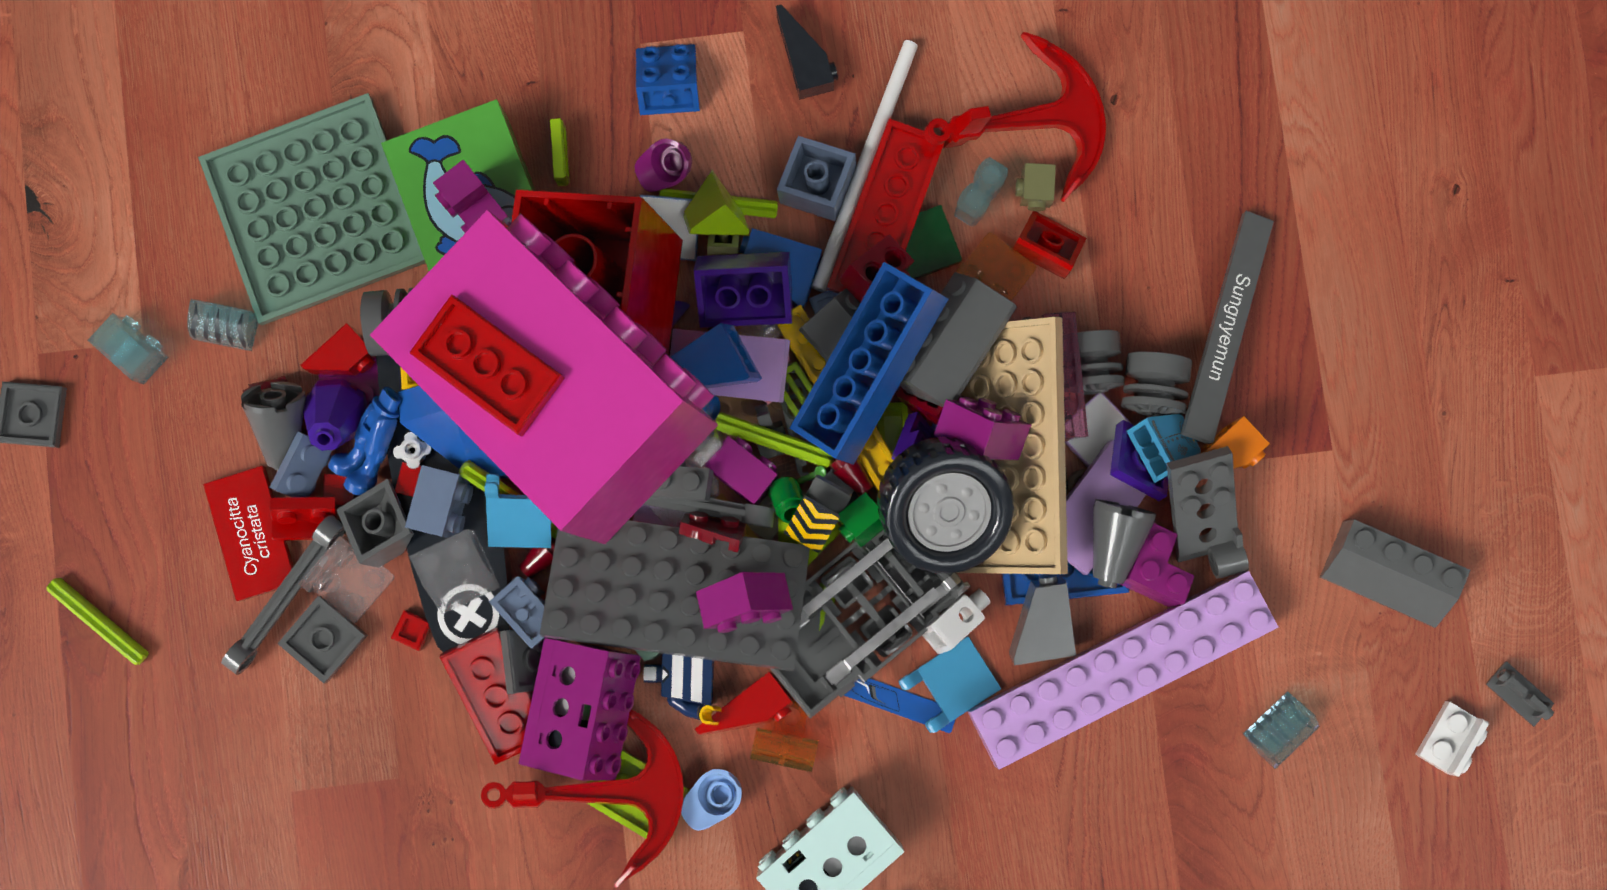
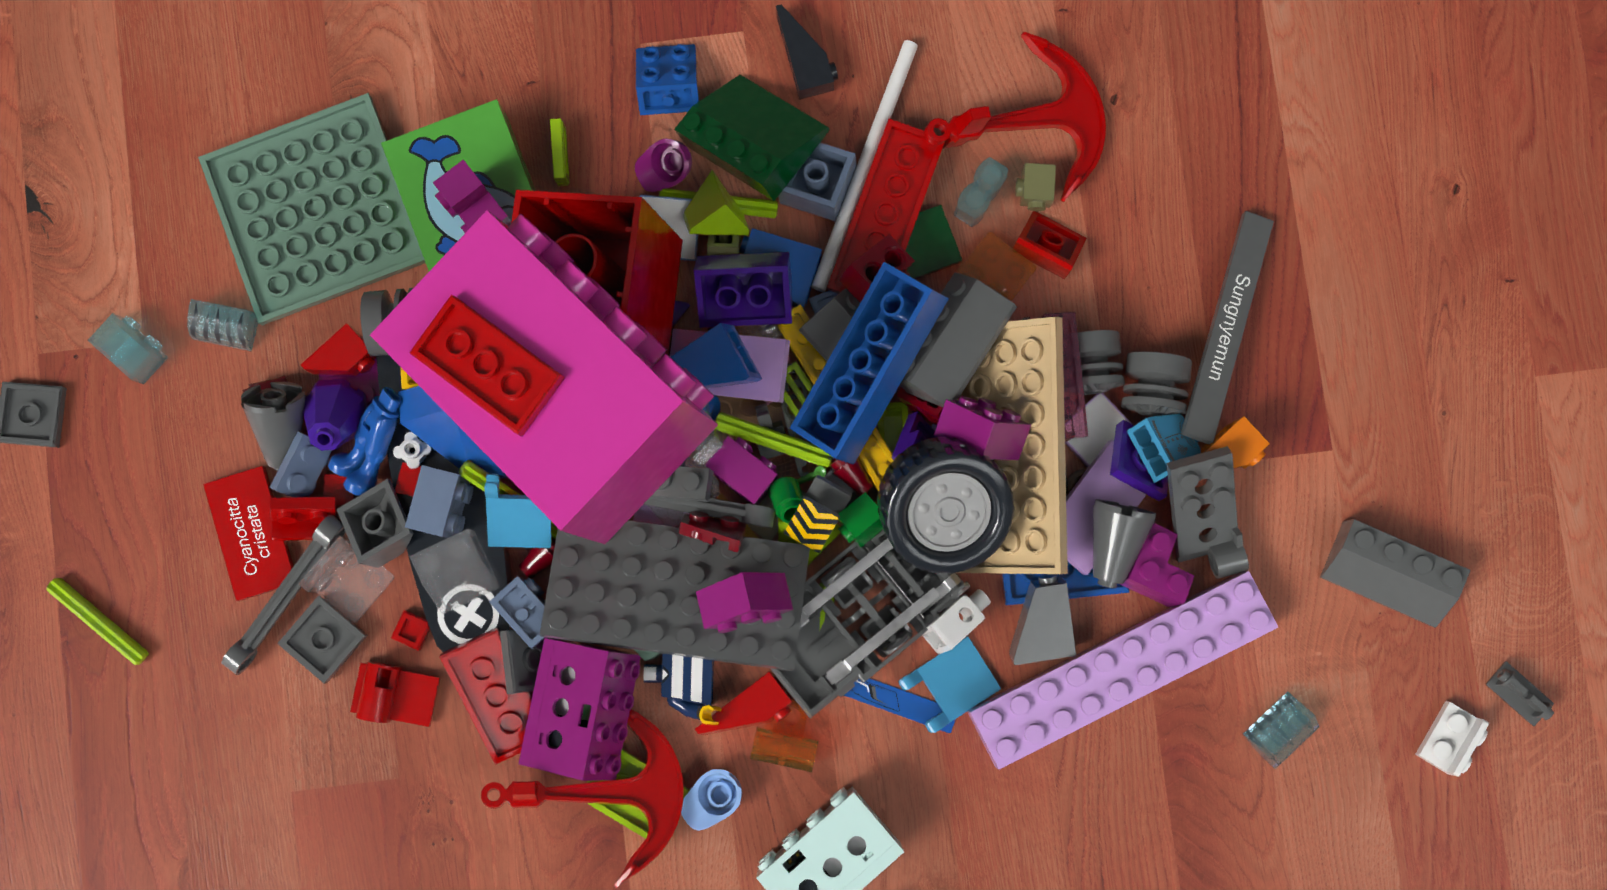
(389, 694): none -> red piece
(751, 135): none -> dark green slope

